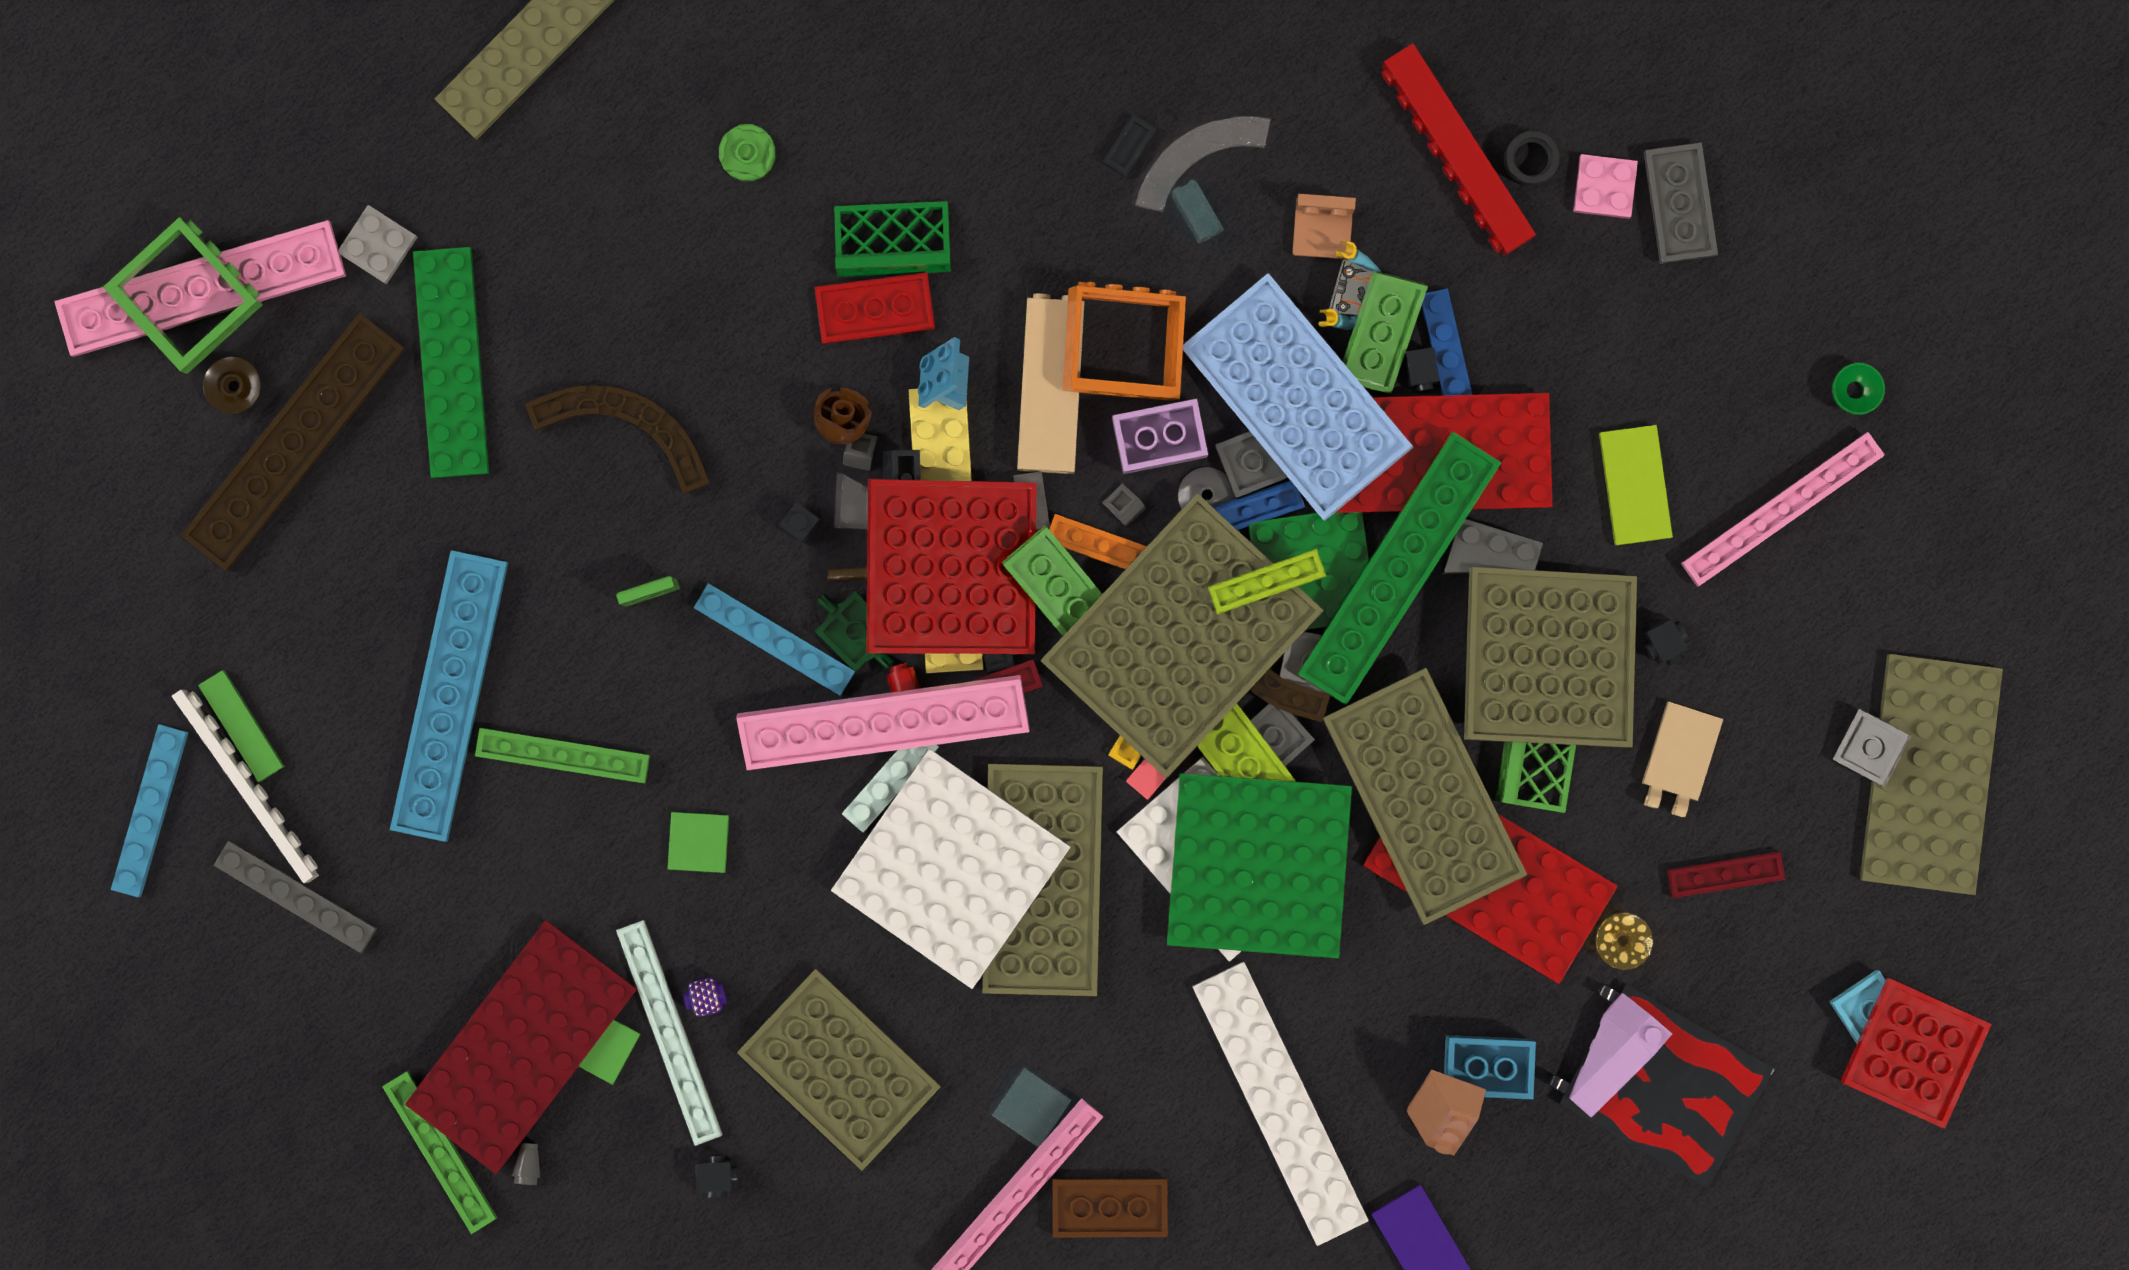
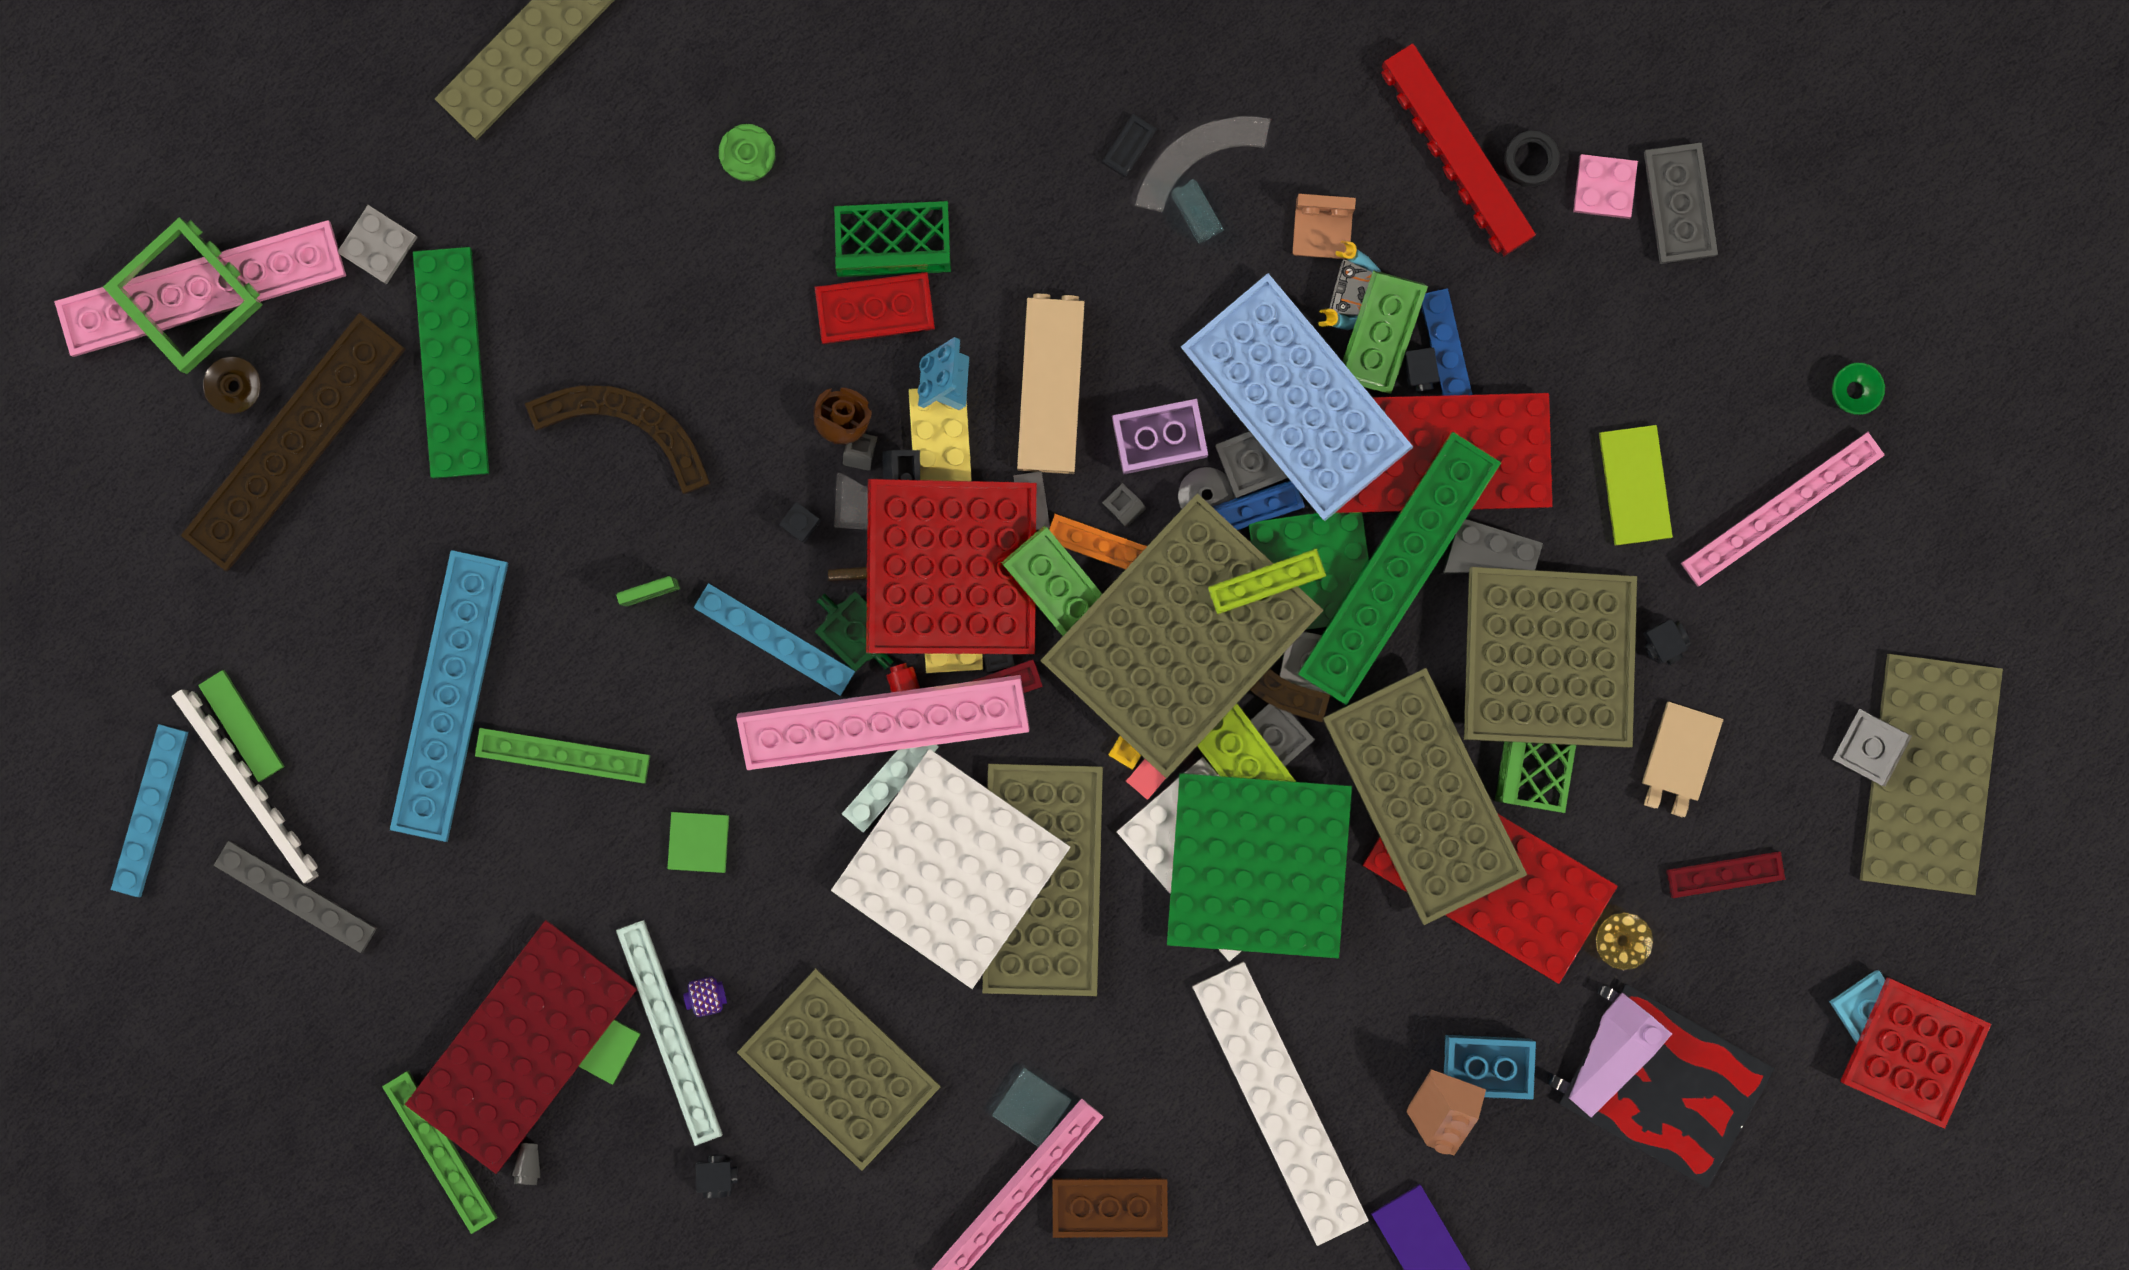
(1173, 351): orange window -> none

